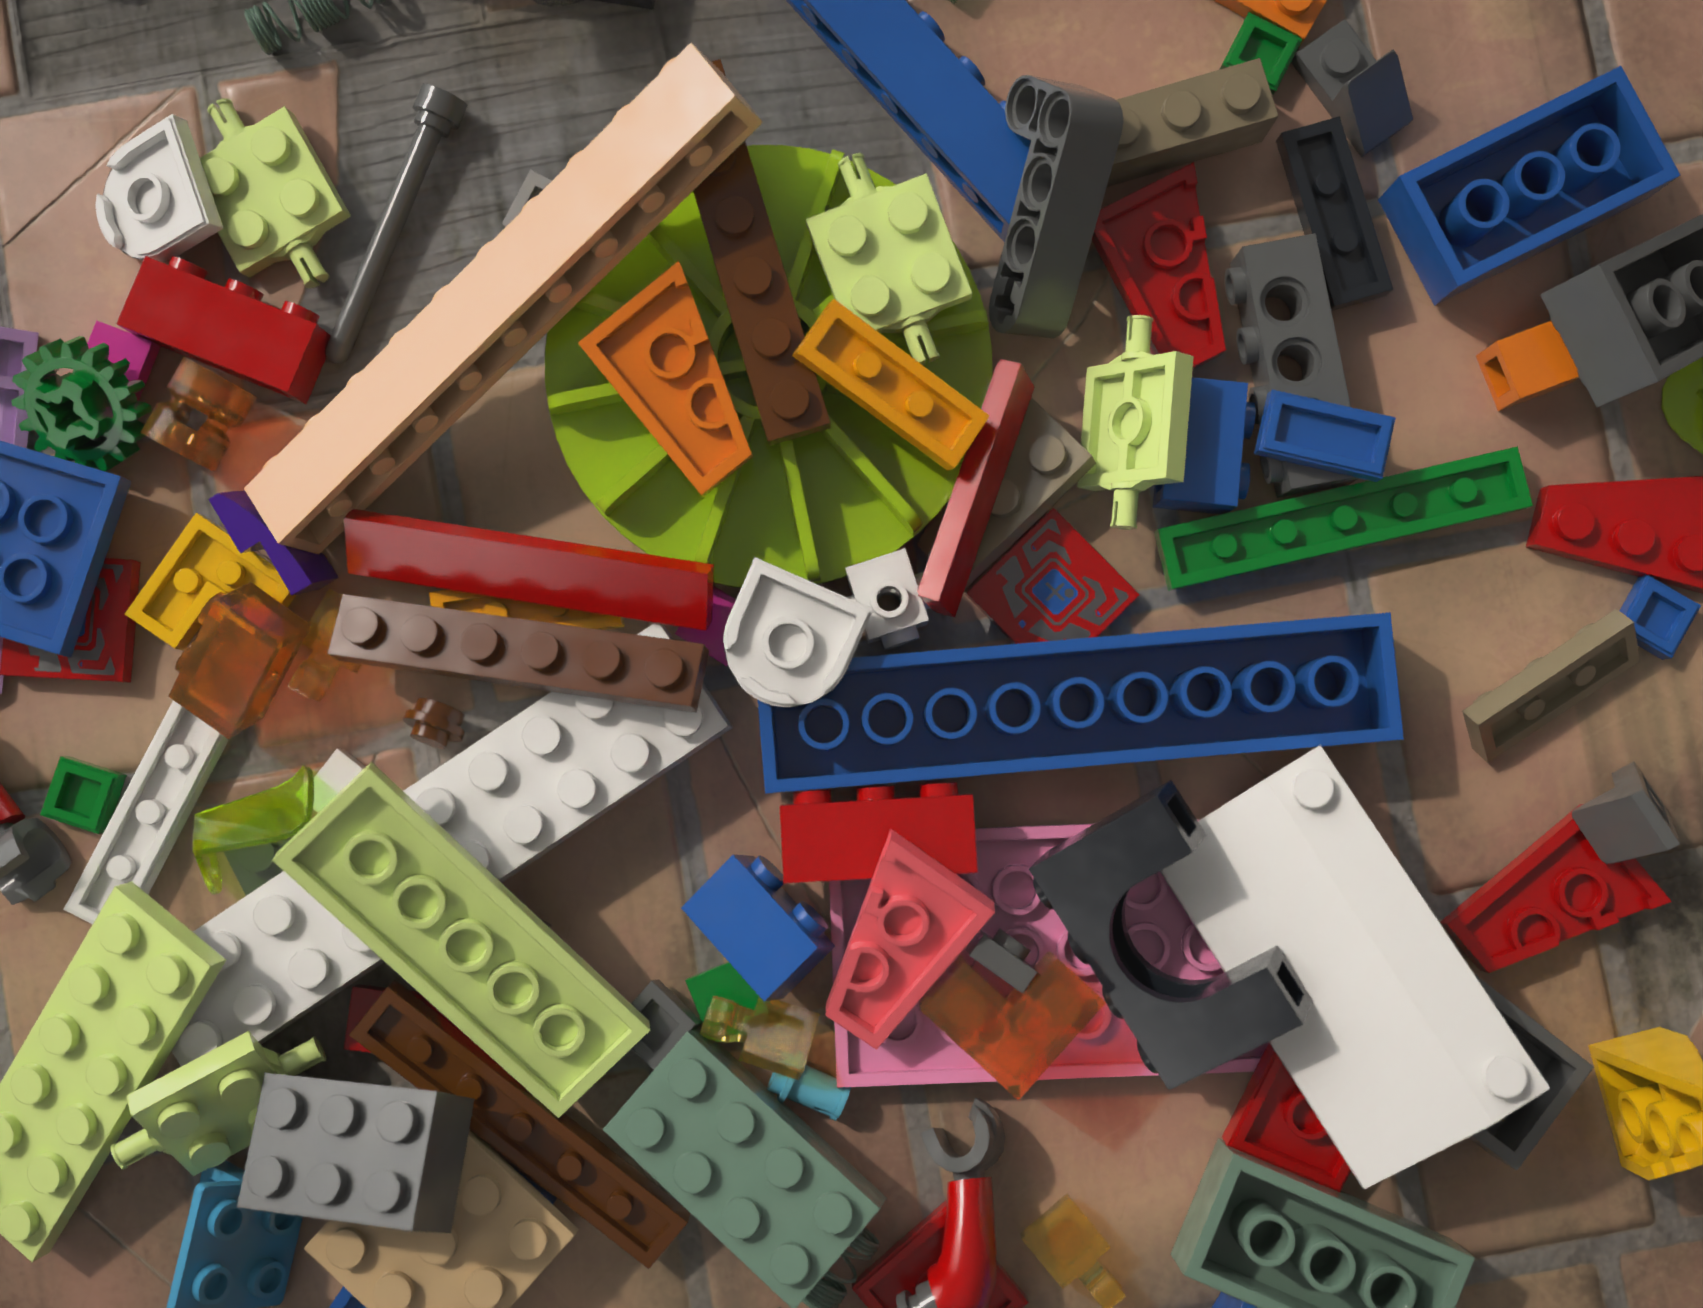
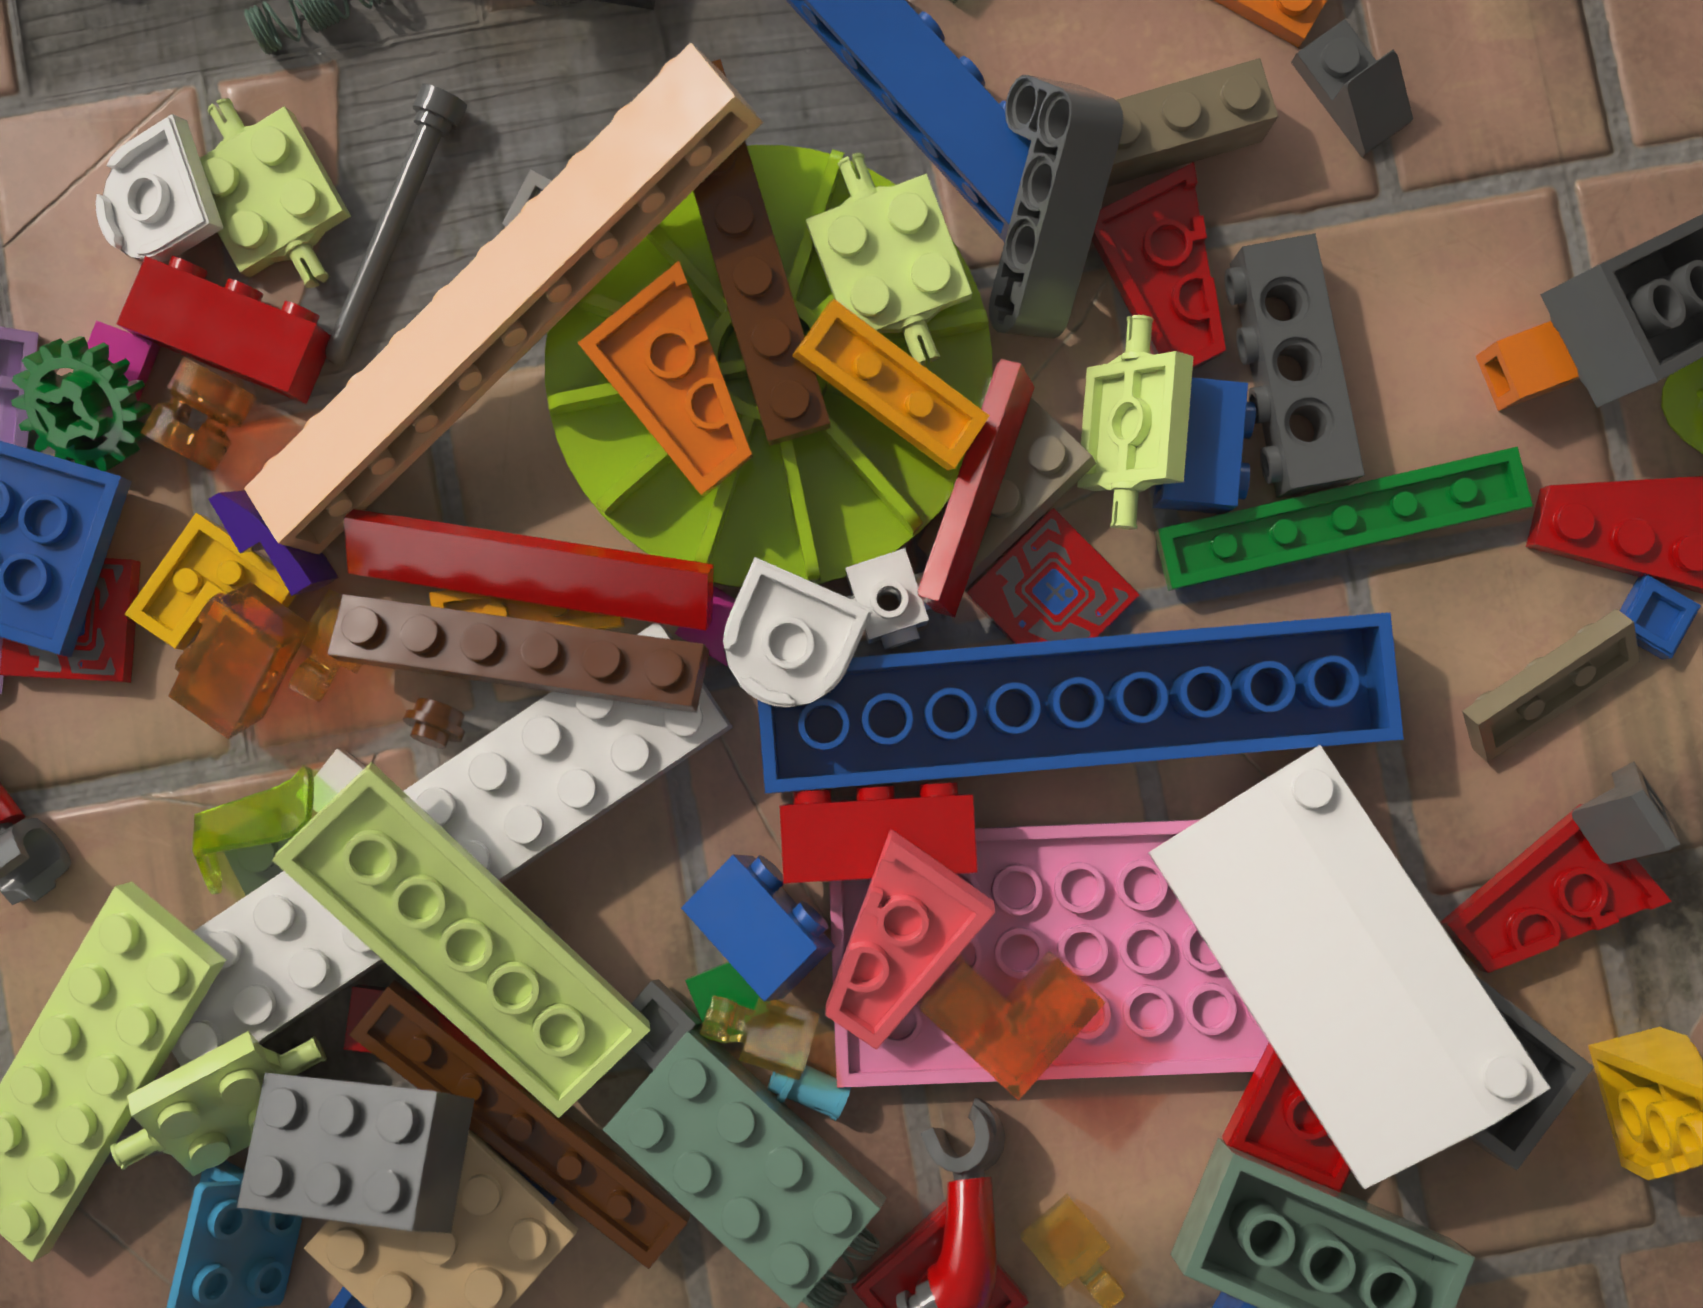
(83, 794): green tile -> none
(150, 811): white tile -> none
(1003, 957): dark grey plate -> none
(1177, 1022): black arch -> none
(1264, 41): green tile -> none
(1324, 435): blue tile -> none
(1336, 210): black plate -> none
(1527, 185): blue brick -> none

